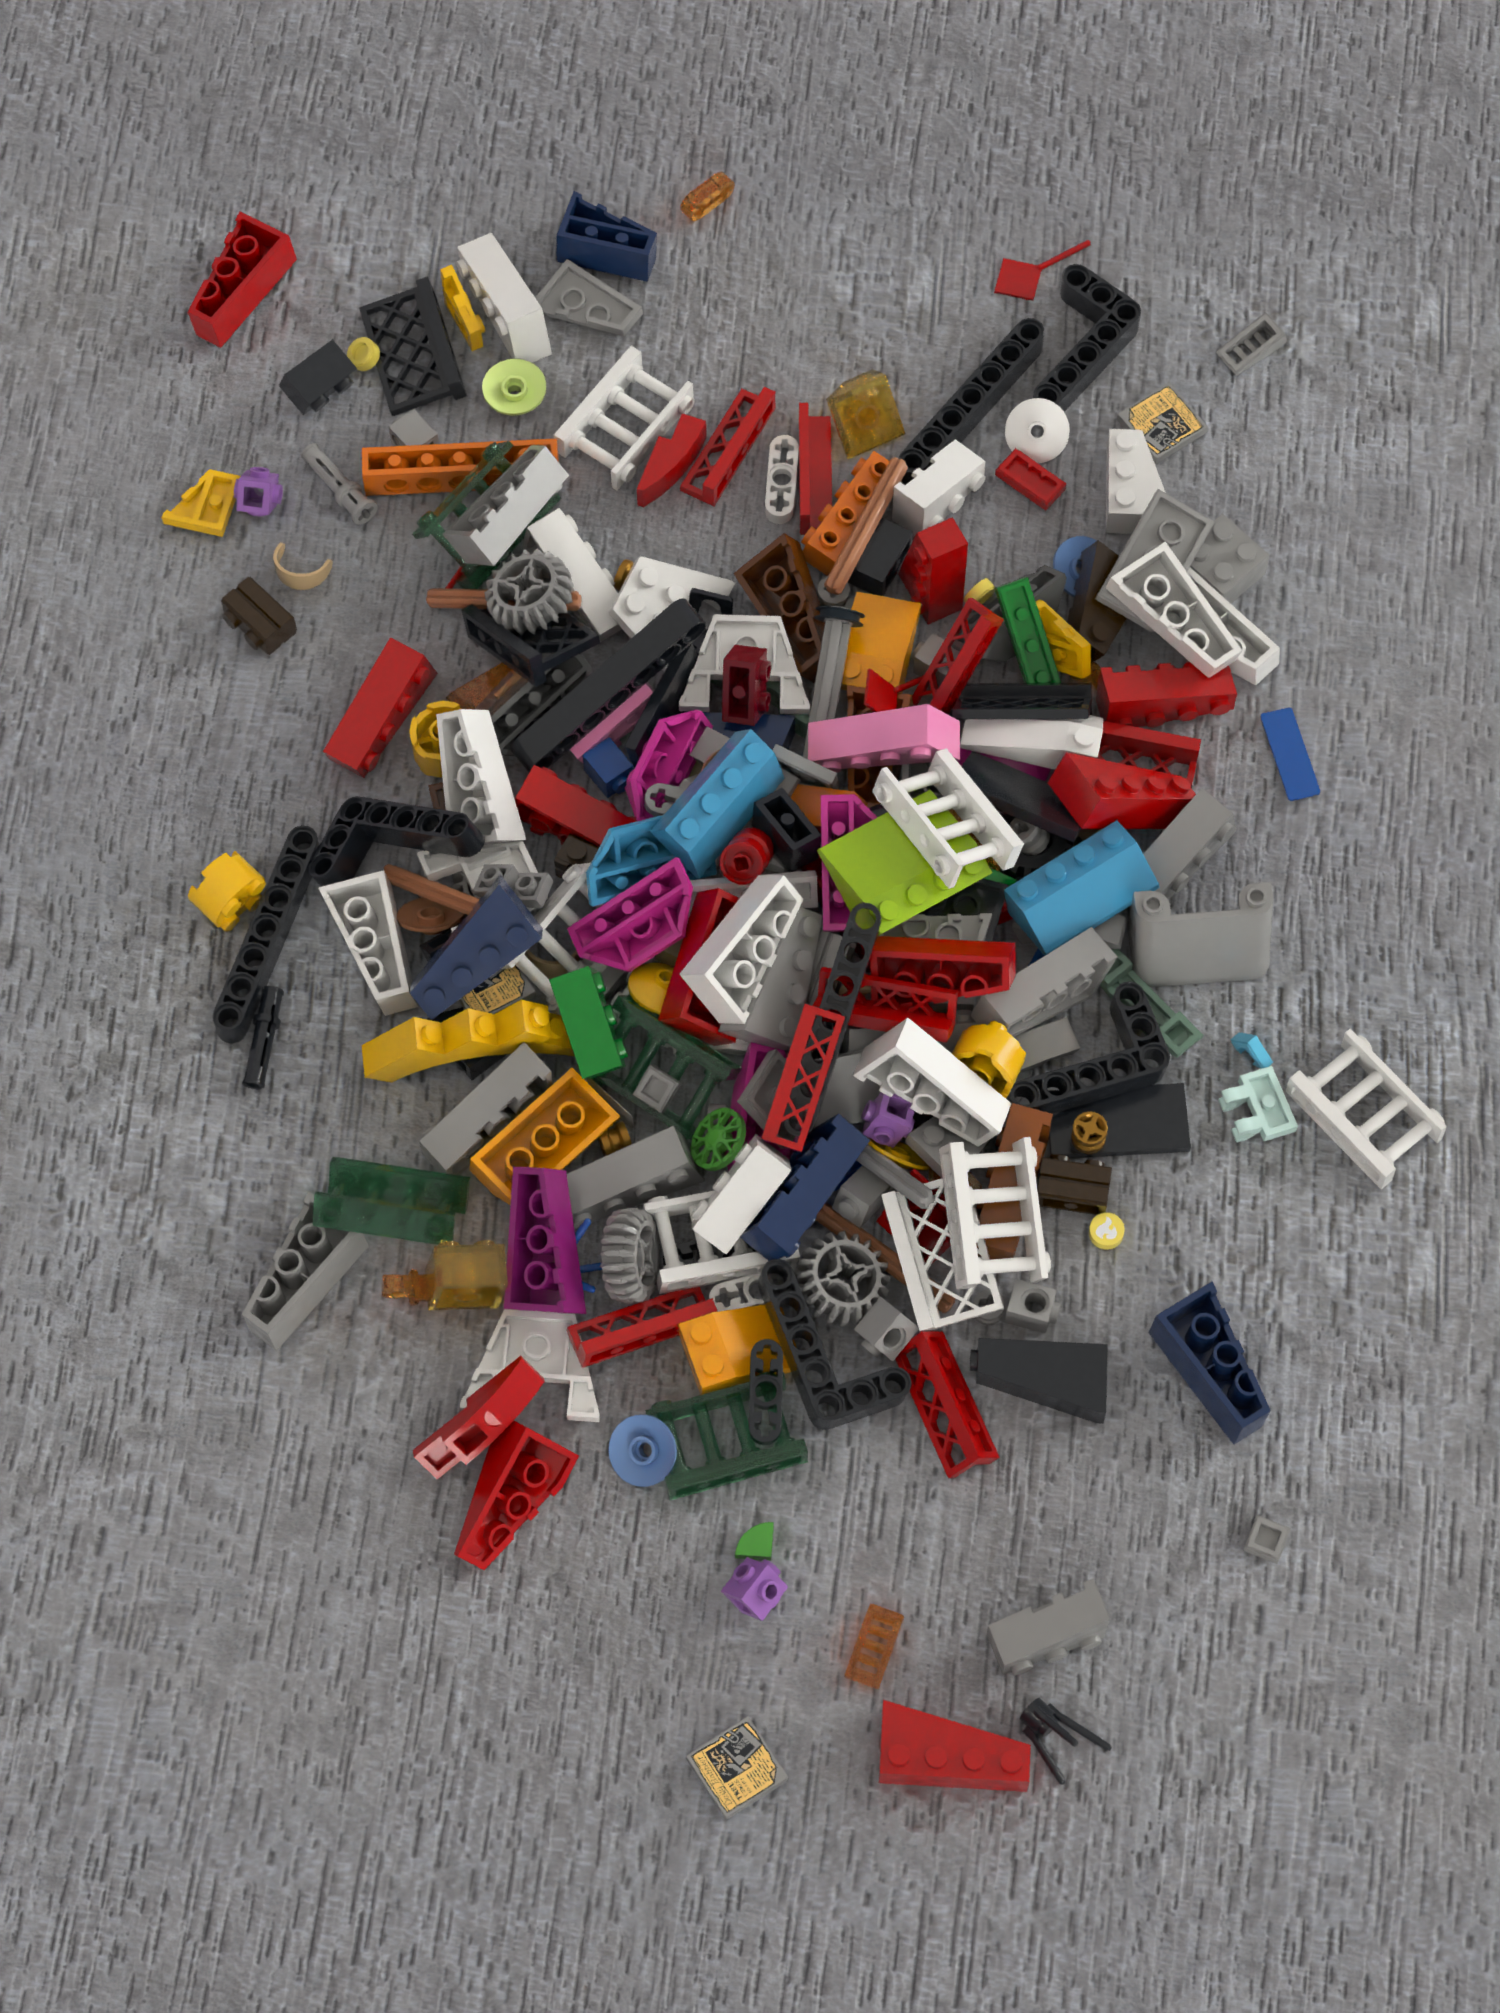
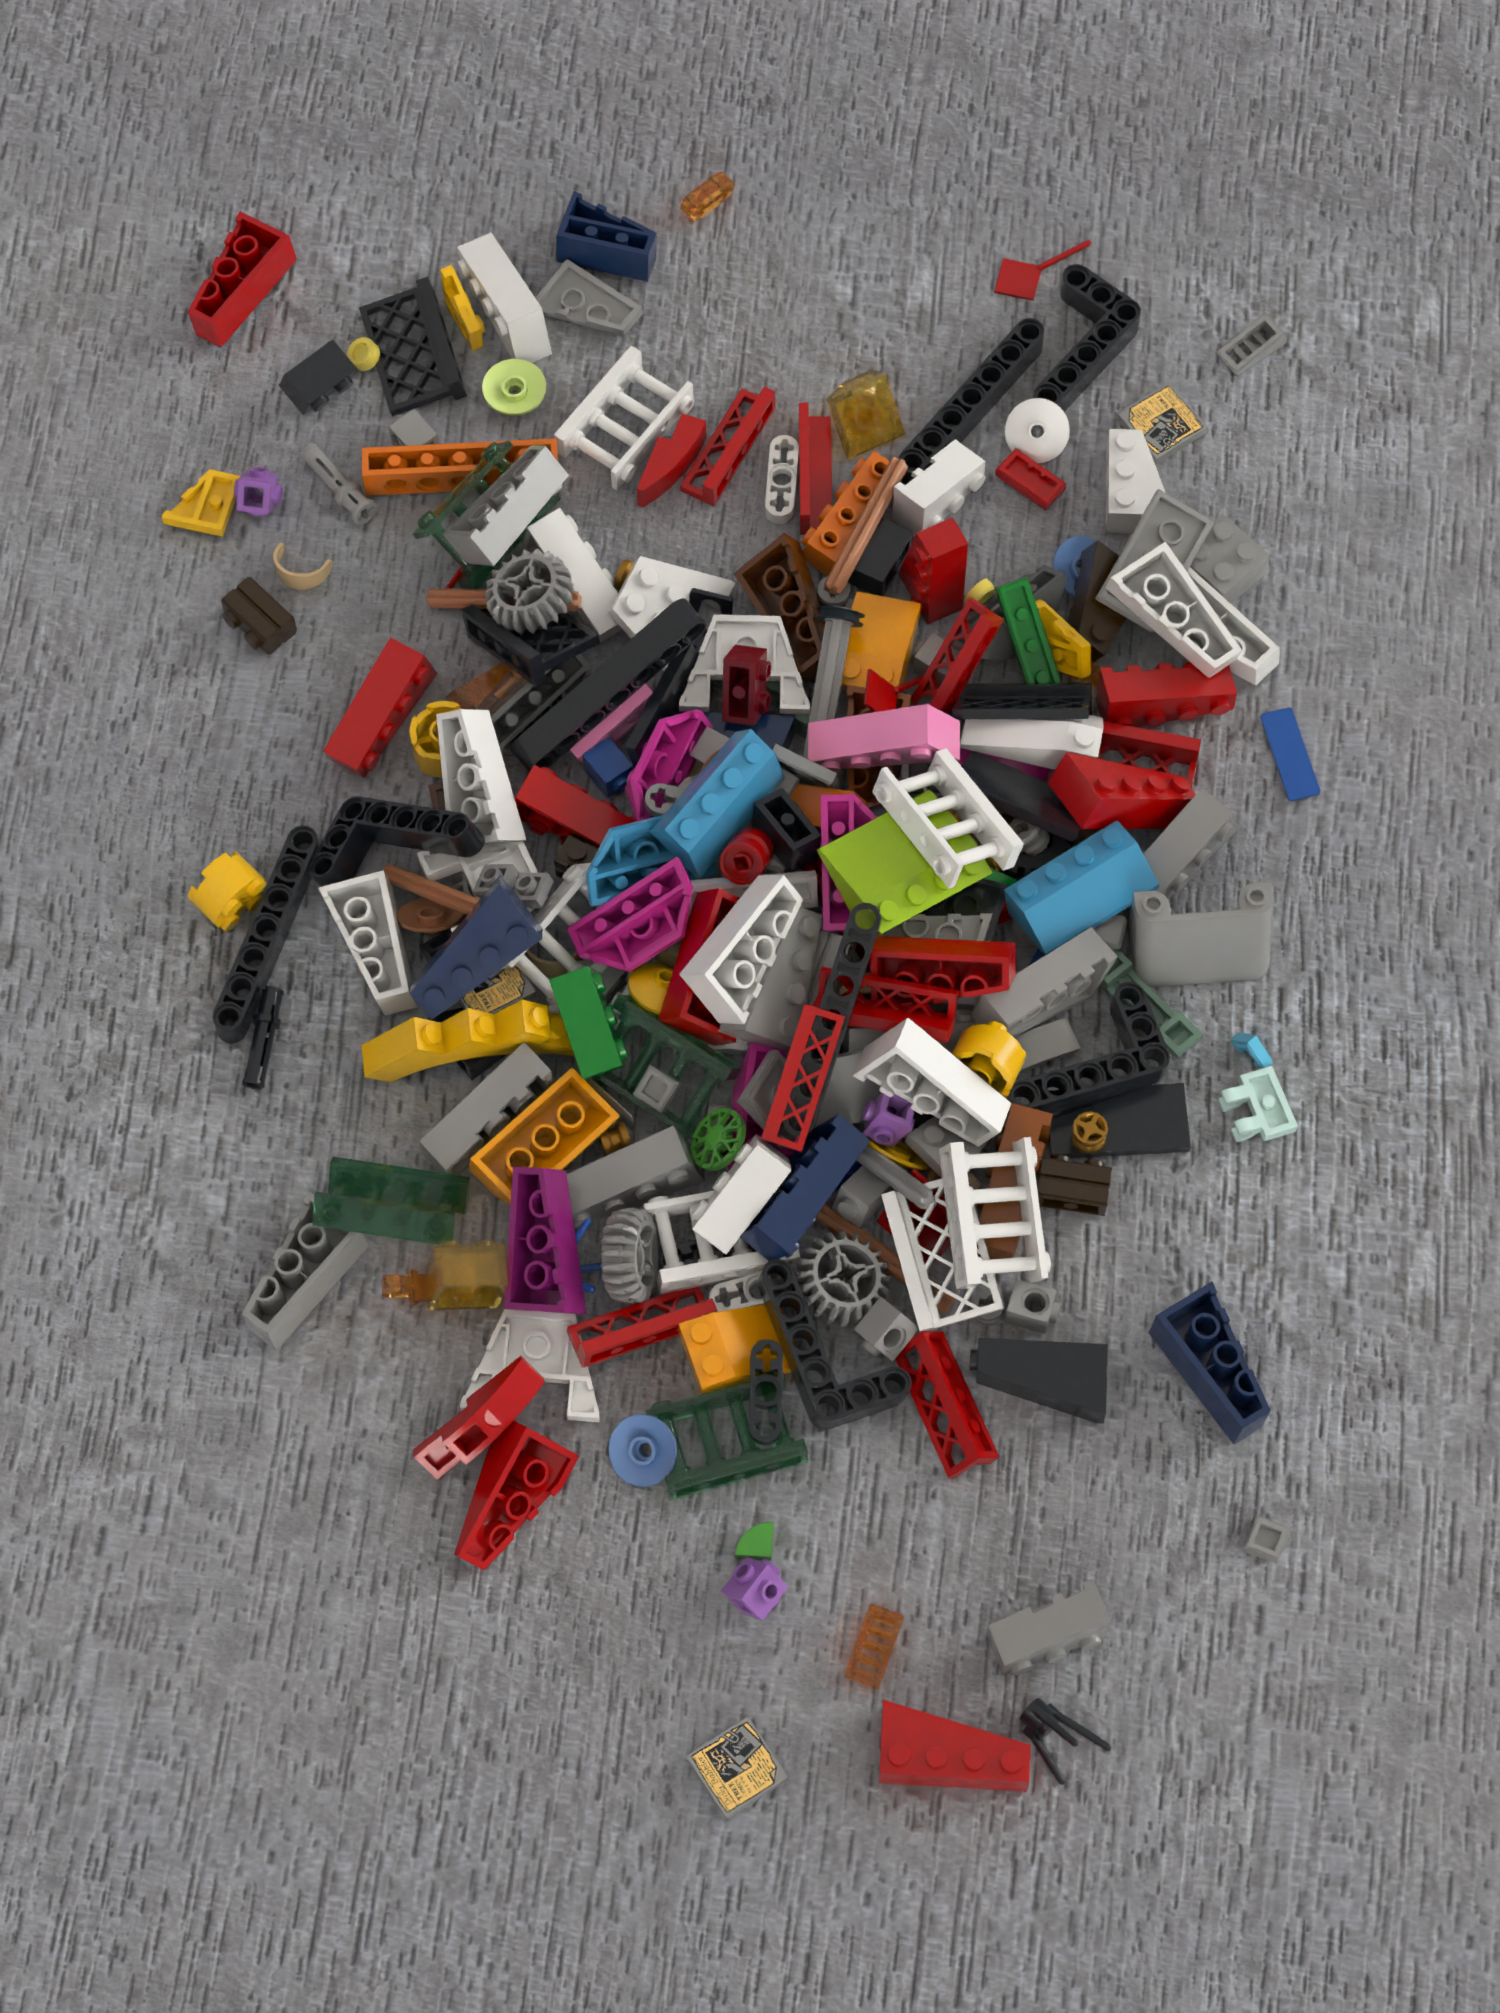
(1106, 1231): light yellow tile -> none
(1355, 1139): white fence -> none

